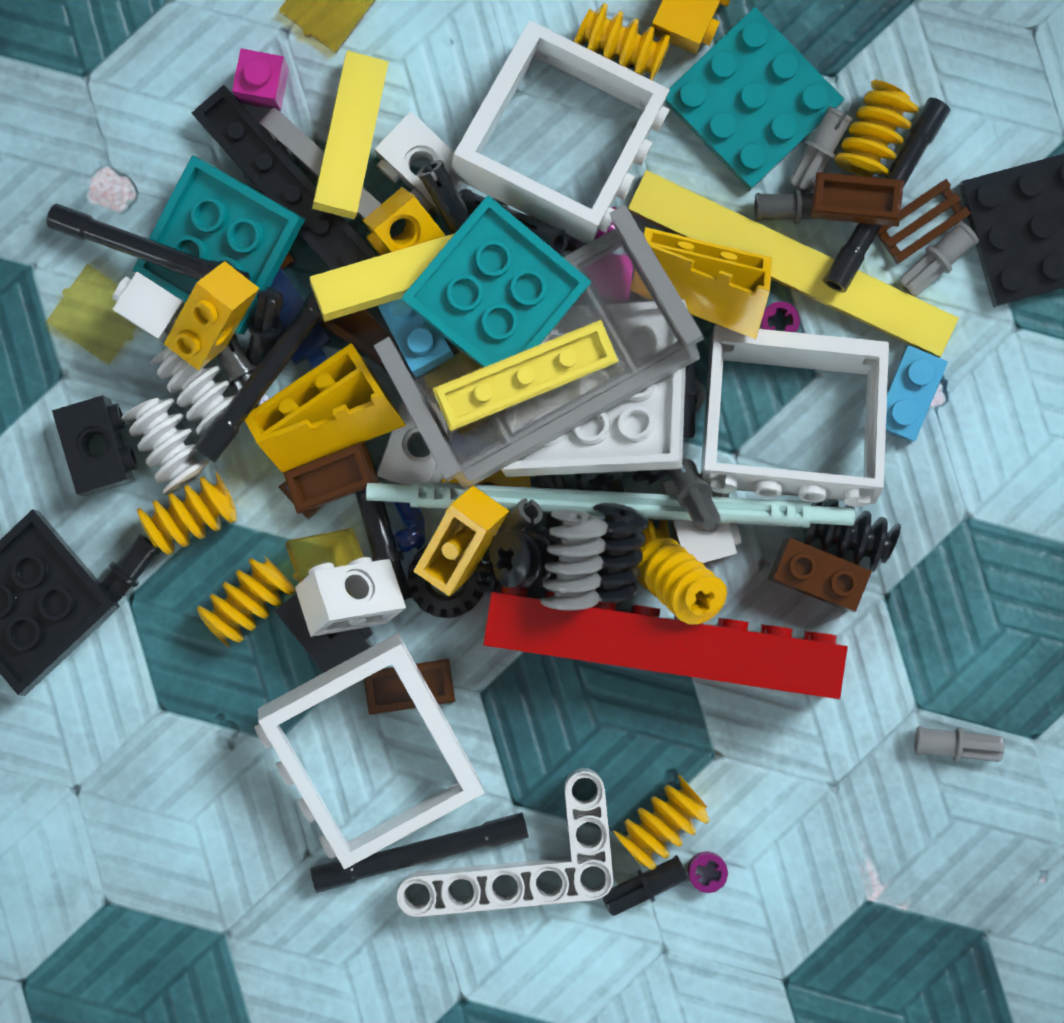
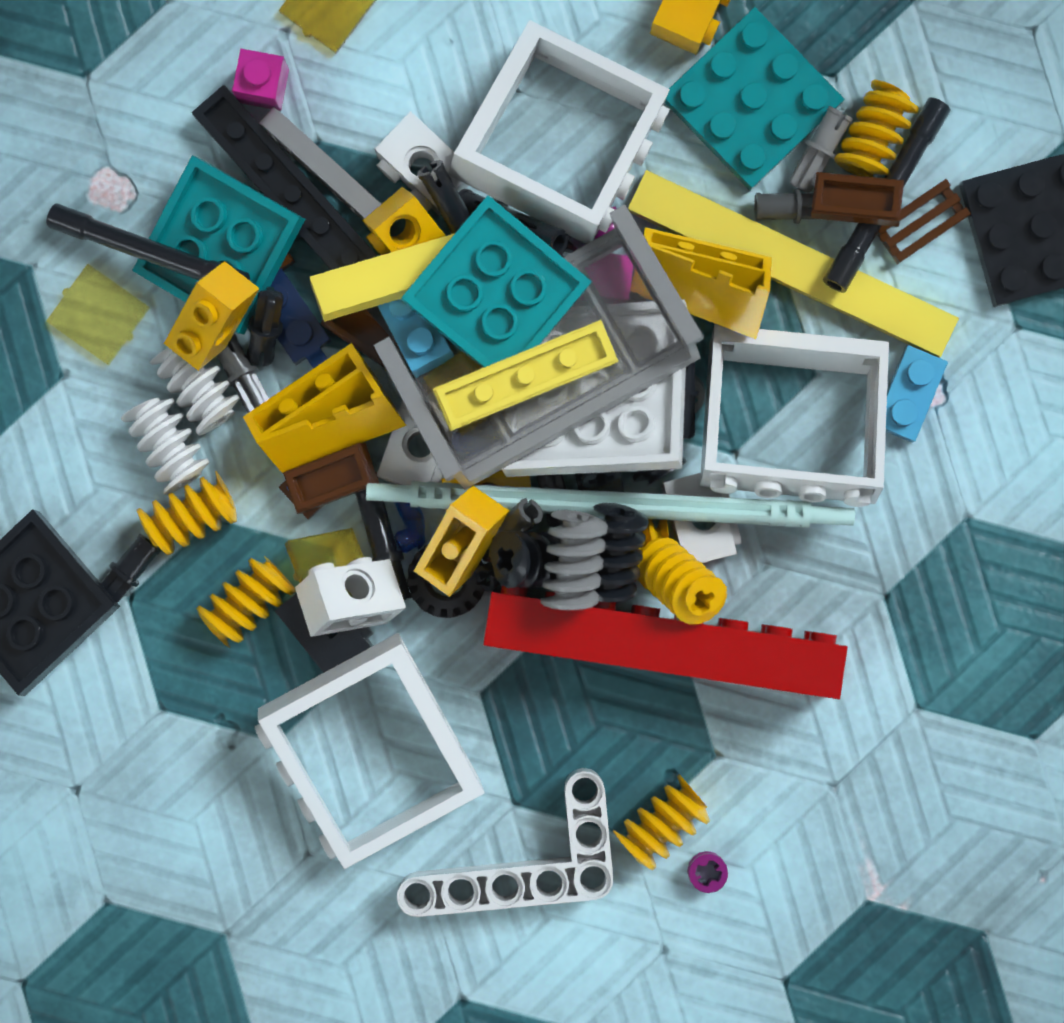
(76, 427): black brick -> none
(147, 305): white brick -> none
(227, 424): black piece -> none
(350, 135): light yellow tile -> none
(388, 694): reddish brown tile -> none
(489, 834): black piece -> none
(622, 41): yellow piece -> none
(645, 886): black axle -> none
(695, 496): dark grey axle -> none
(788, 309): magenta bush -> none
(819, 575): reddish brown brick -> none
(861, 538): black piece -> none
(938, 259): light grey axle -> none
(958, 744): light grey axle -> none

